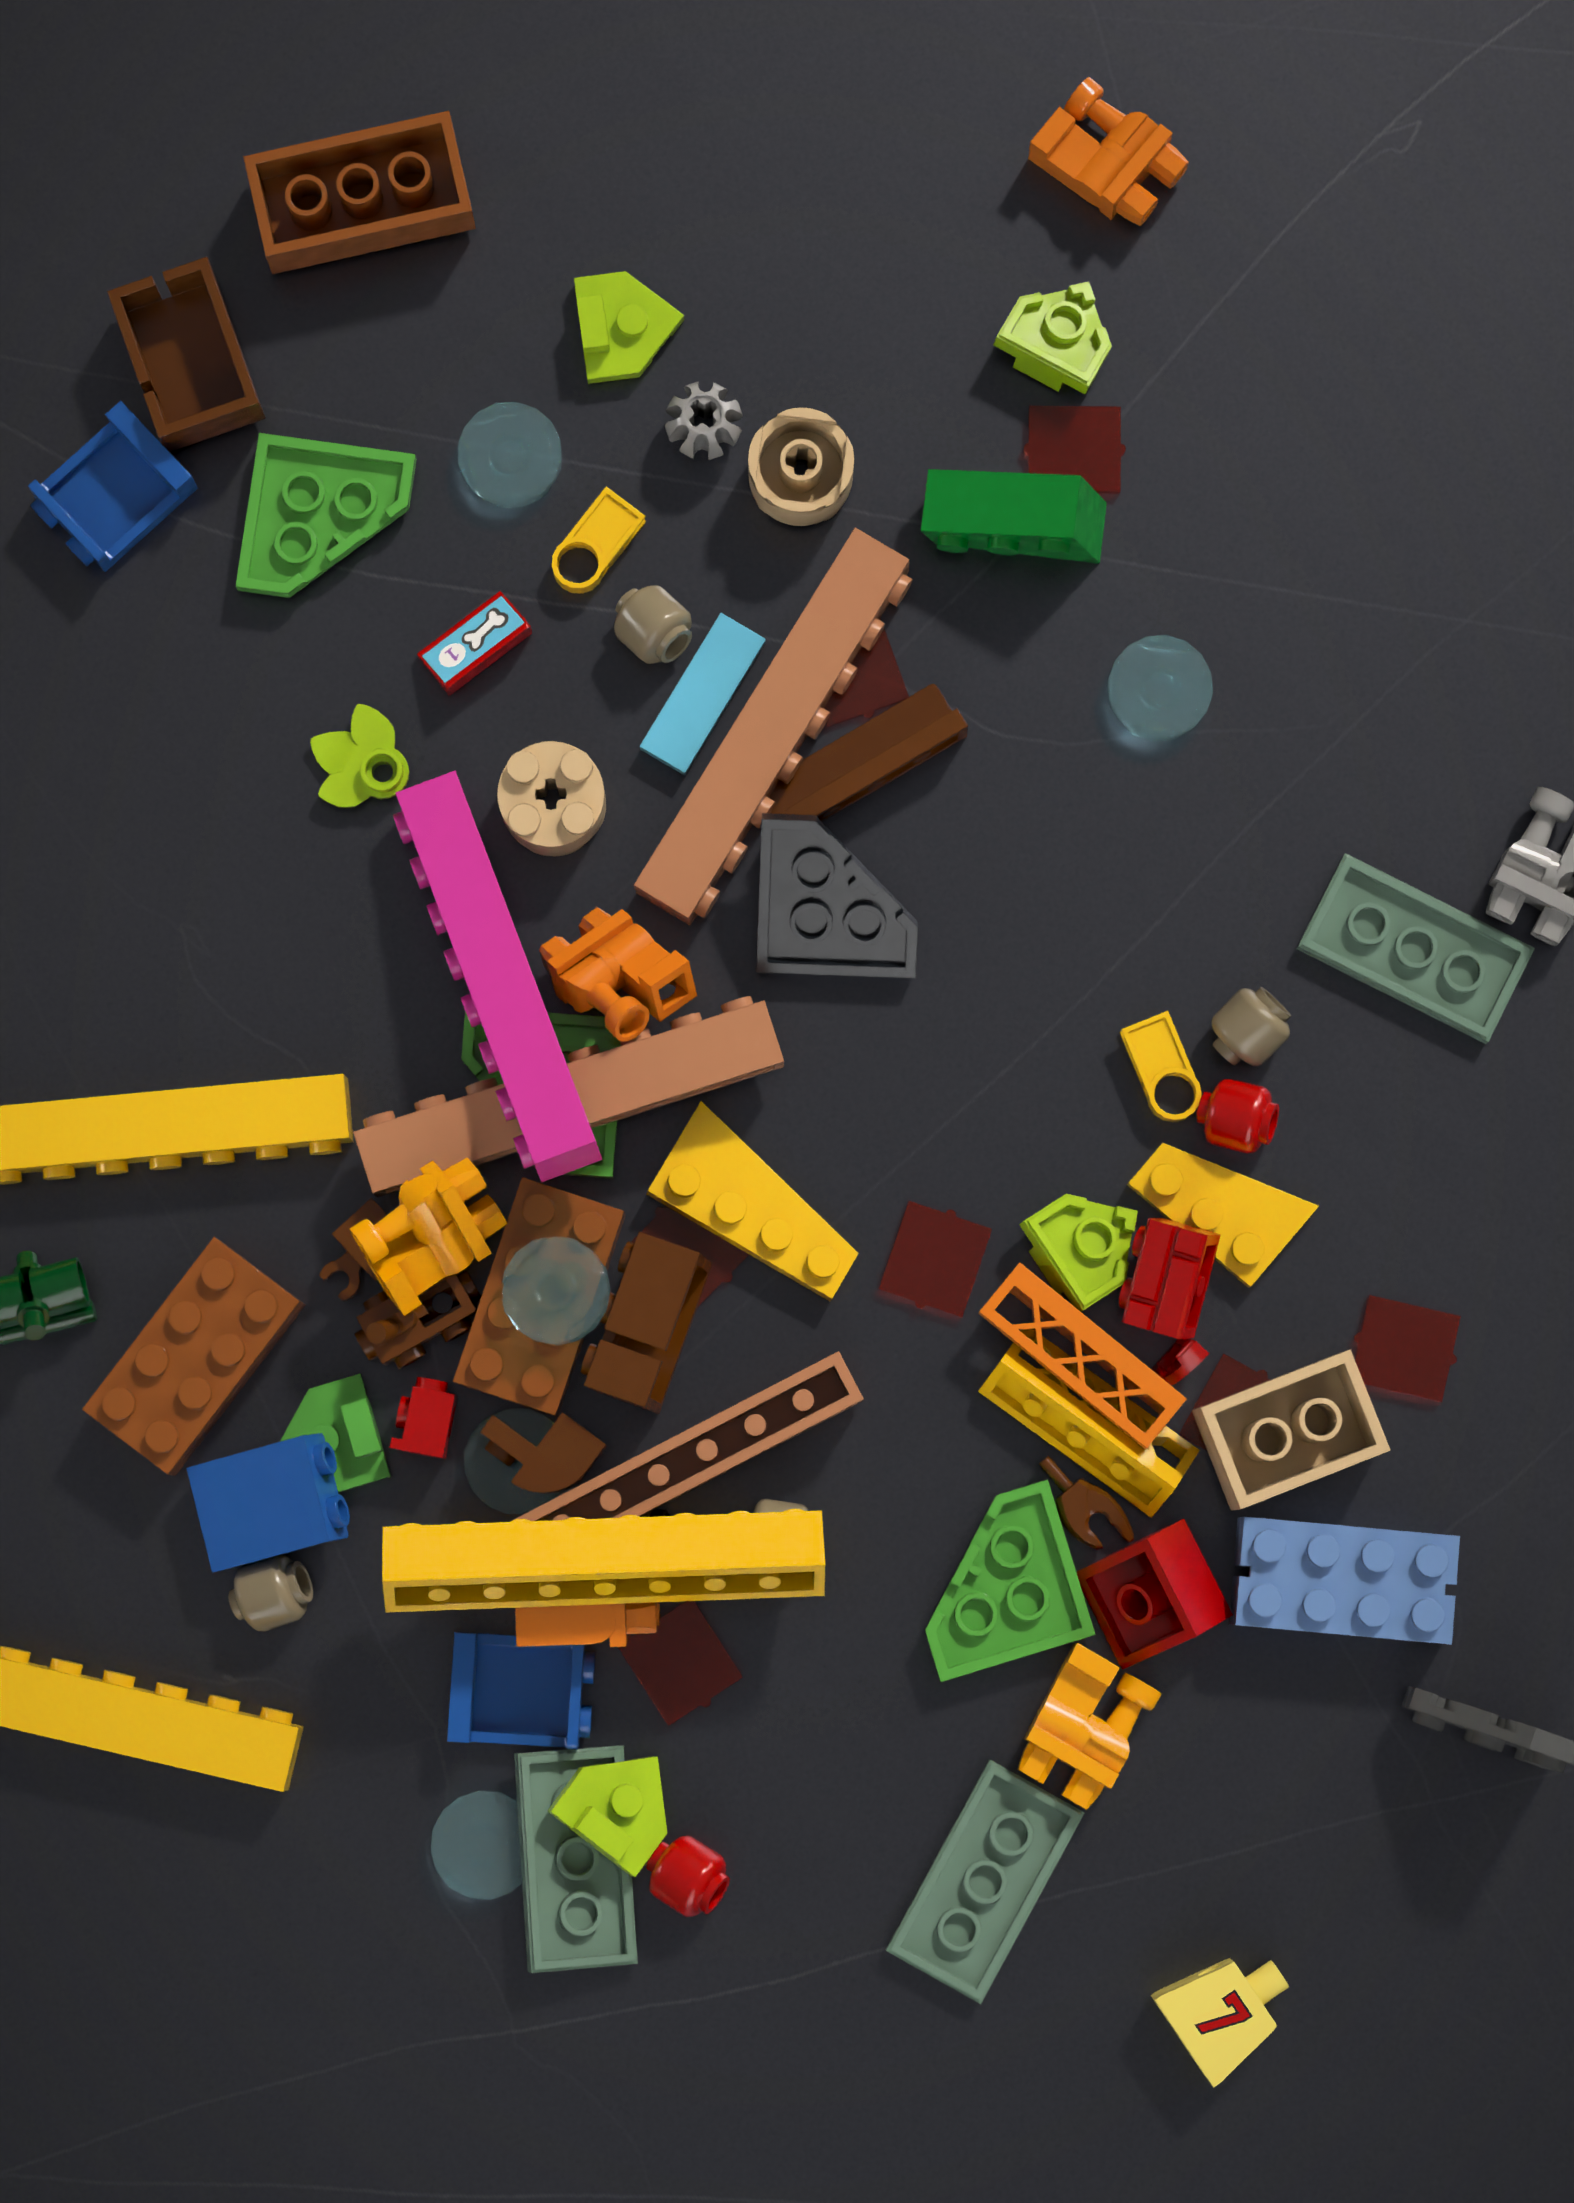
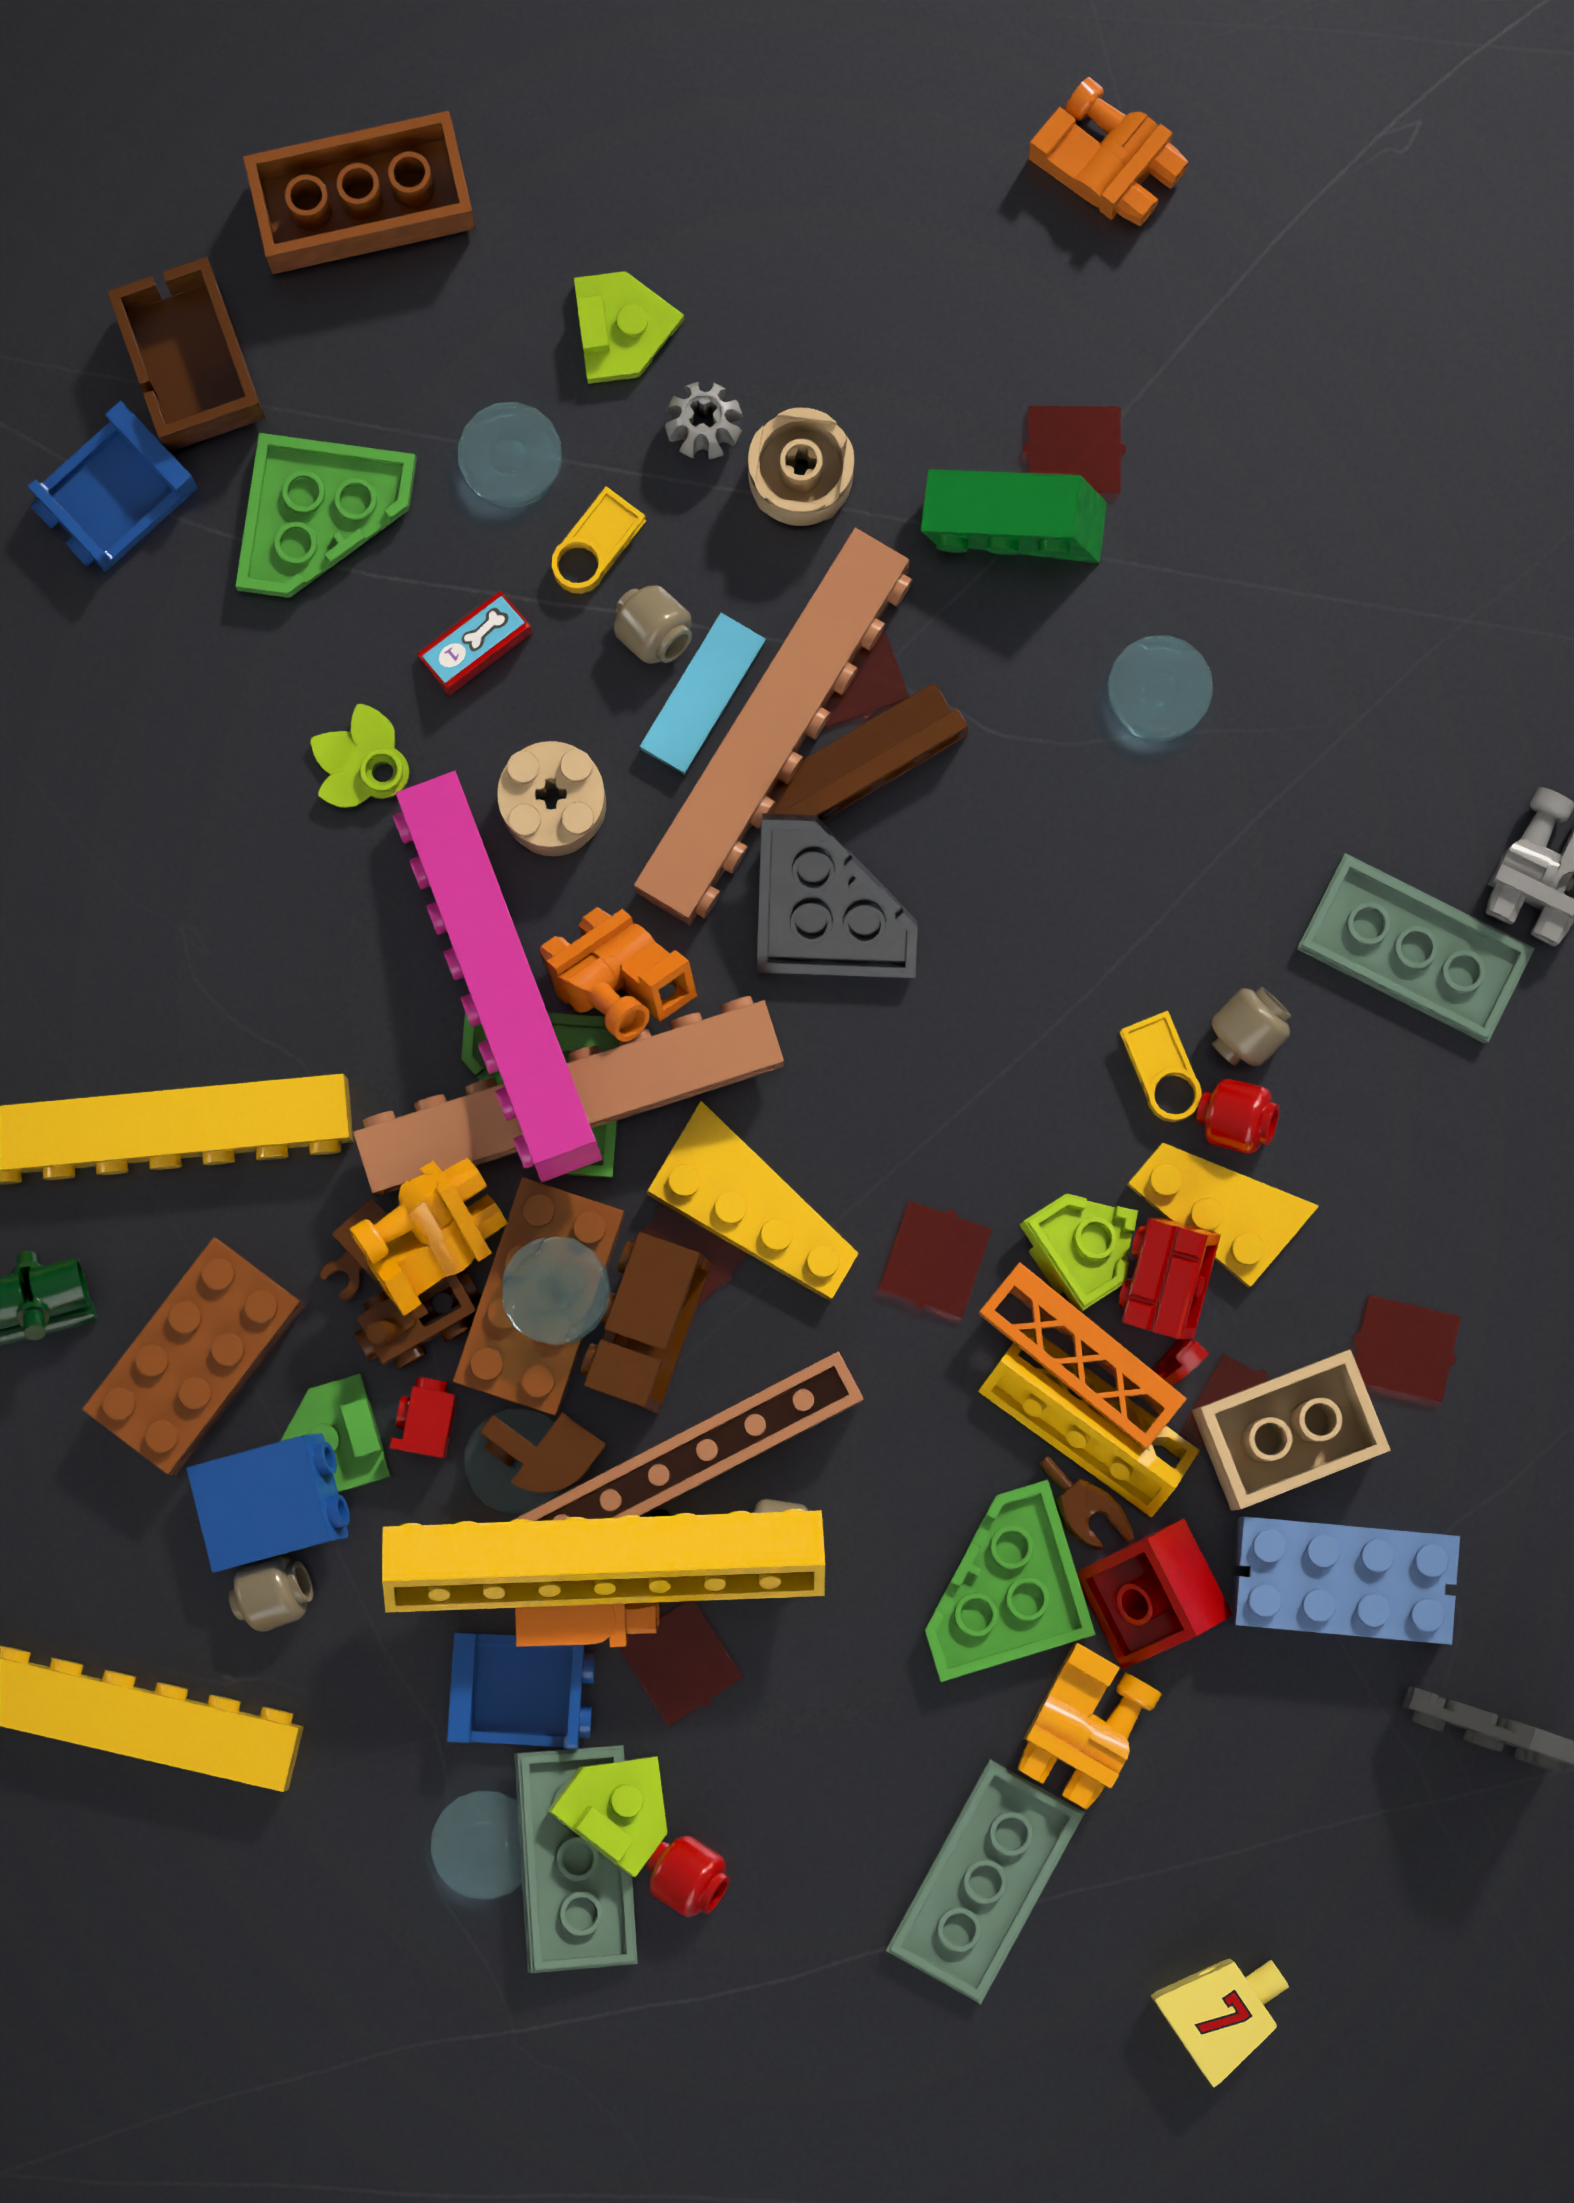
(1056, 337): lime plate -> none

